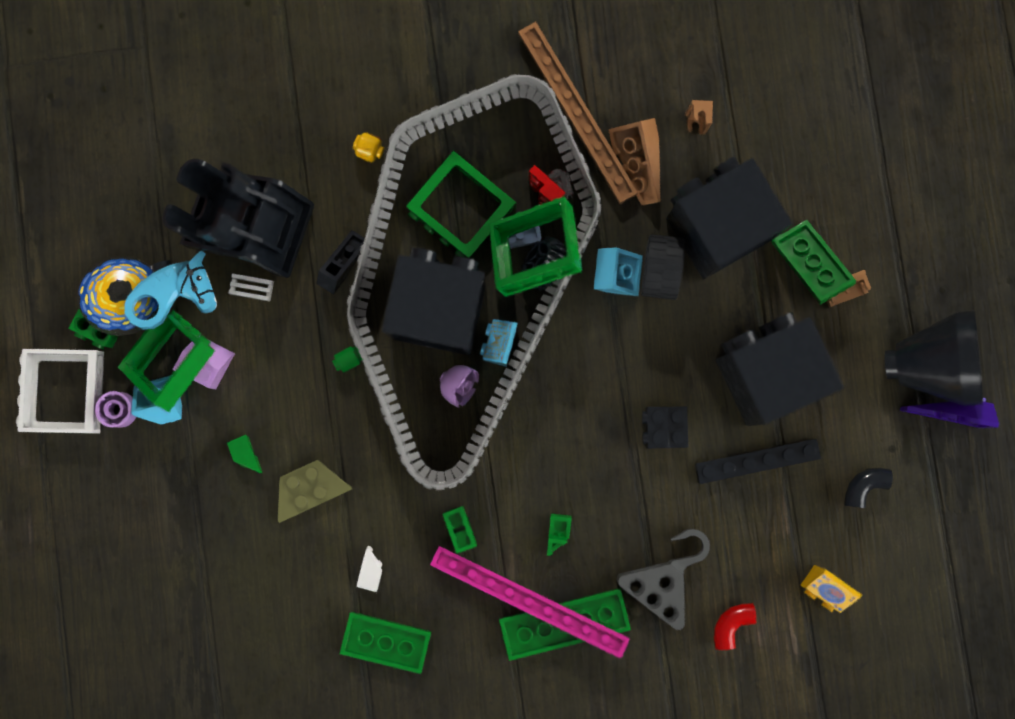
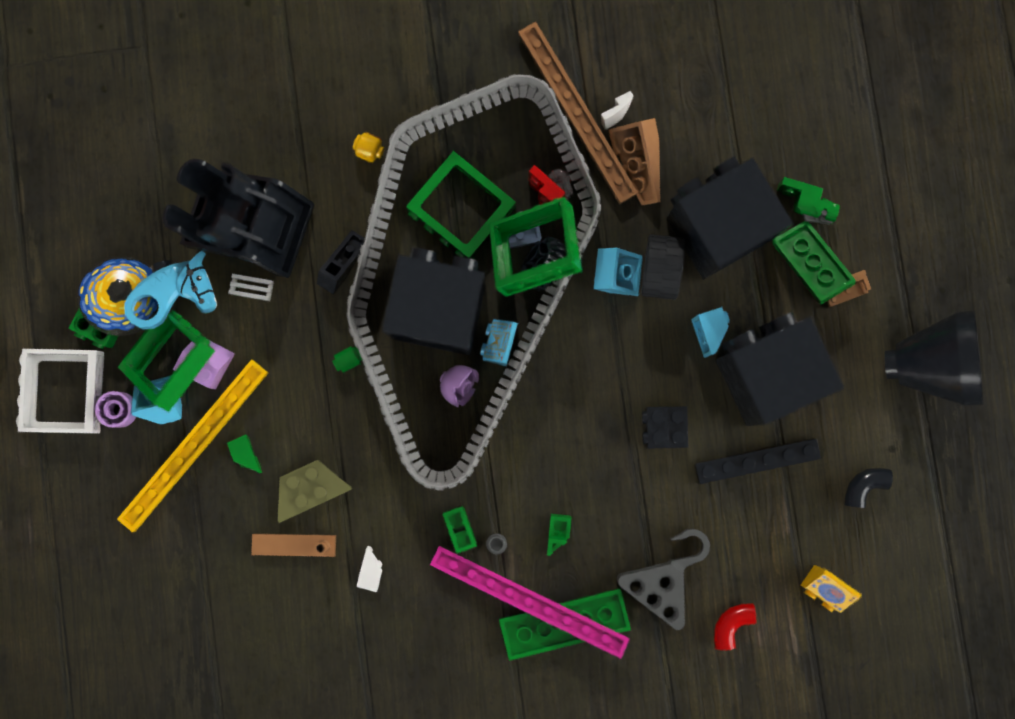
(192, 446): none -> yellow plate
(294, 545): none -> medium nougat piece
(385, 642): green plate -> none
(496, 543): none -> dark grey plate
(615, 114): none -> white slope
(700, 113): medium nougat hinge -> none
(710, 329): none -> medium azure slope
(809, 201): none -> green plate
(976, 416): dark purple wedge -> none

